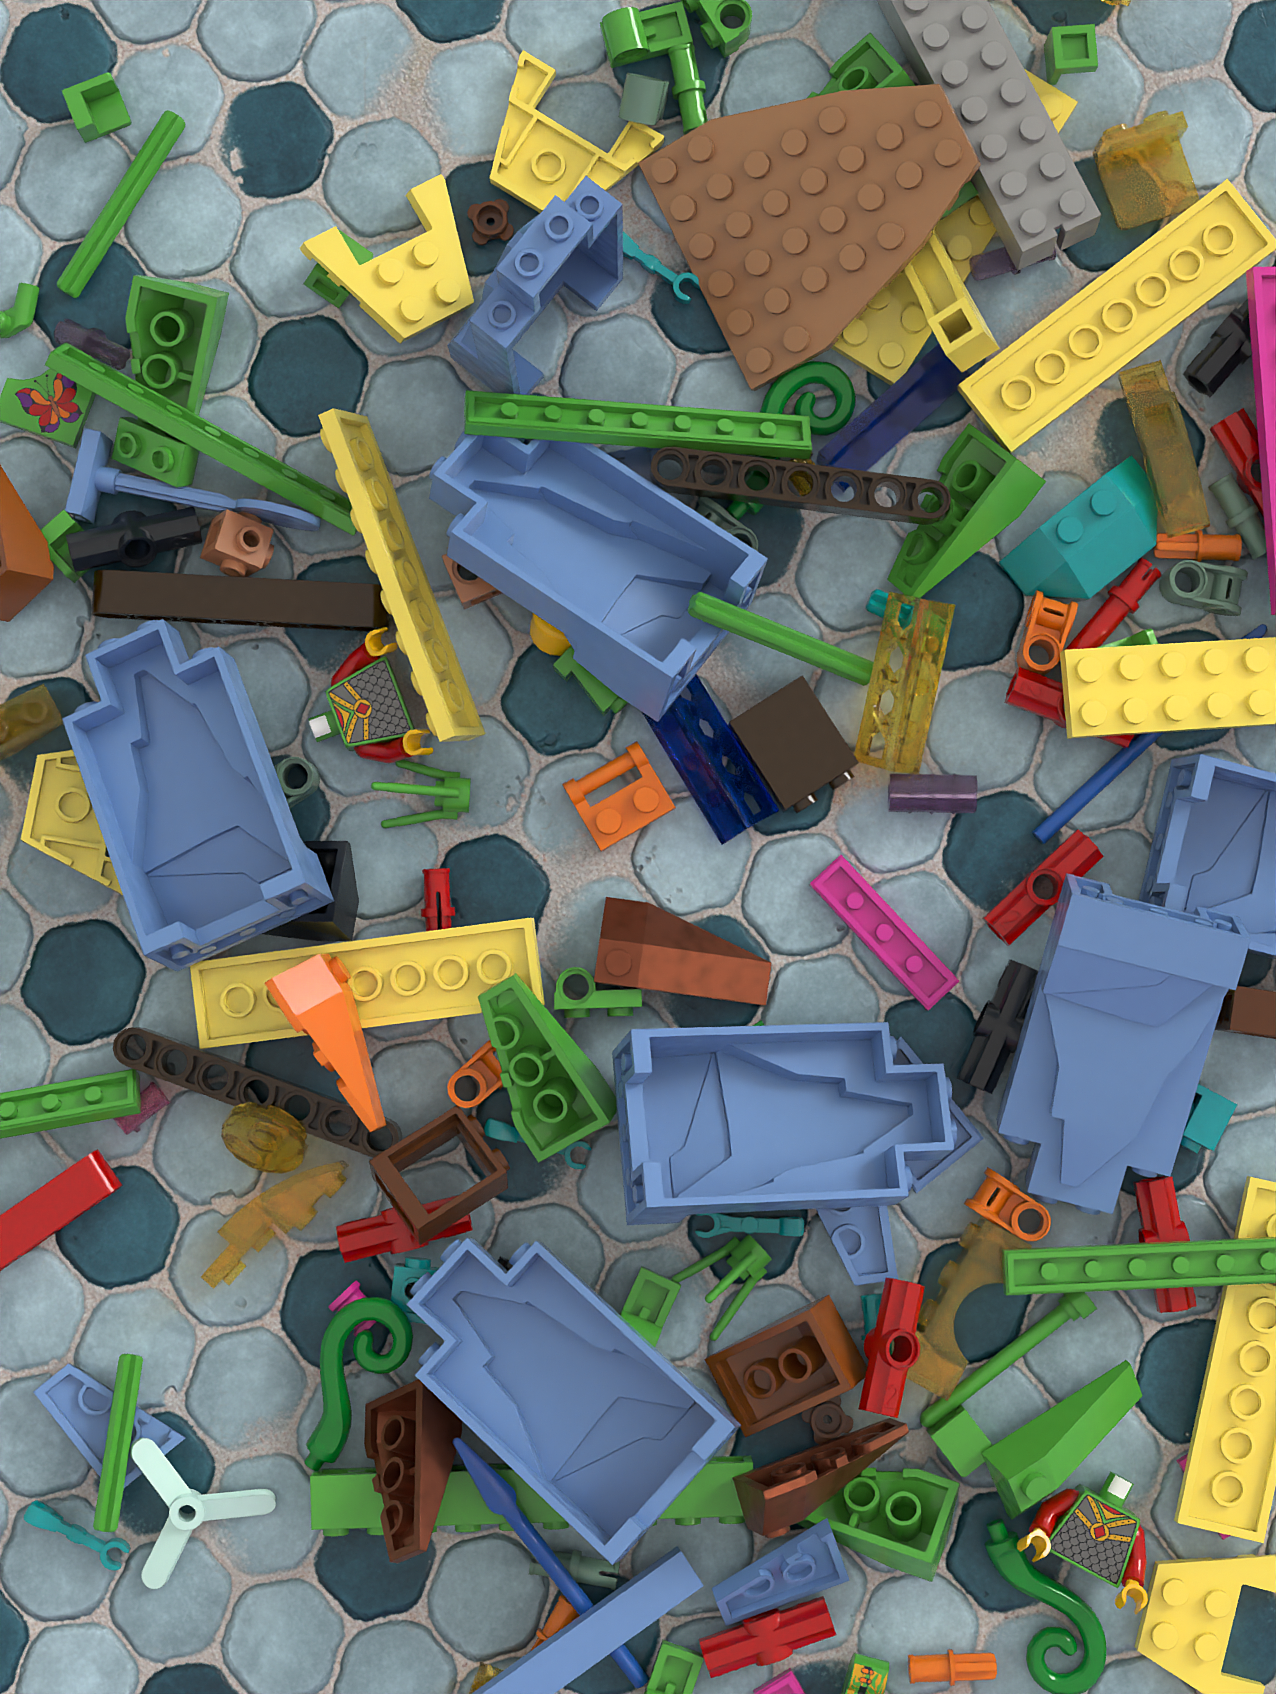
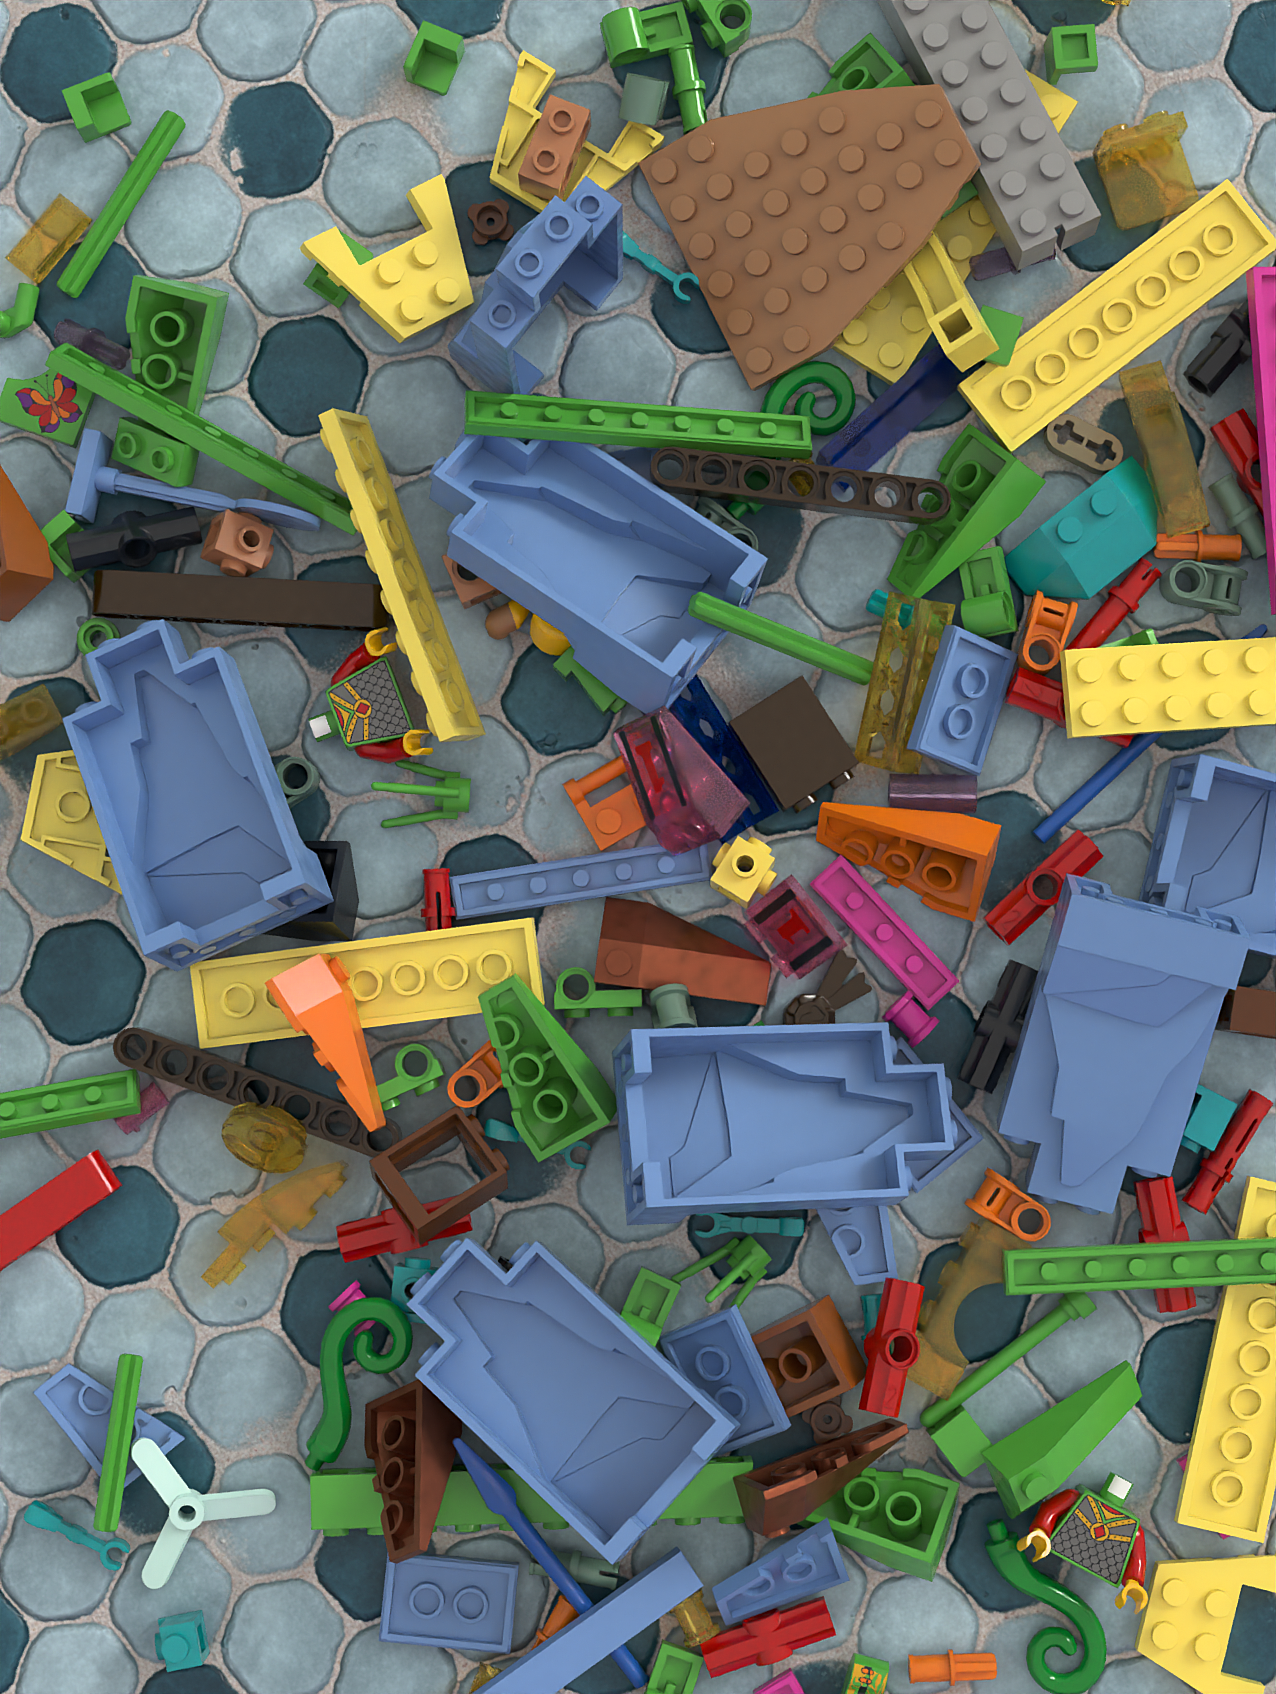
(48, 238): none -> clear yellow tile
(92, 627): none -> bright green plate
(182, 1640): none -> teal brick
(405, 1082): none -> bright green plate
(434, 58): none -> bright green panel
(450, 1602): none -> medium blue tile
(505, 619): none -> medium nougat arm
(554, 148): none -> nougat brick
(576, 879): none -> medium blue tile
(672, 1007): none -> sand green piece
(677, 783): none -> clear pink slope
(695, 1620): none -> clear yellow bush
(724, 1362): none -> medium blue tile
(739, 885): none -> light yellow brick
(793, 929): none -> clear pink slope
(830, 995): none -> dark brown piece
(910, 1019): none -> dark pink bush
(929, 852): none -> orange wedge
(962, 700): none -> medium blue tile
(987, 593): none -> bright green plate
(1005, 330): none -> bright green panel
(1087, 435): none -> dark tan beam
(1221, 1161): none -> red pin

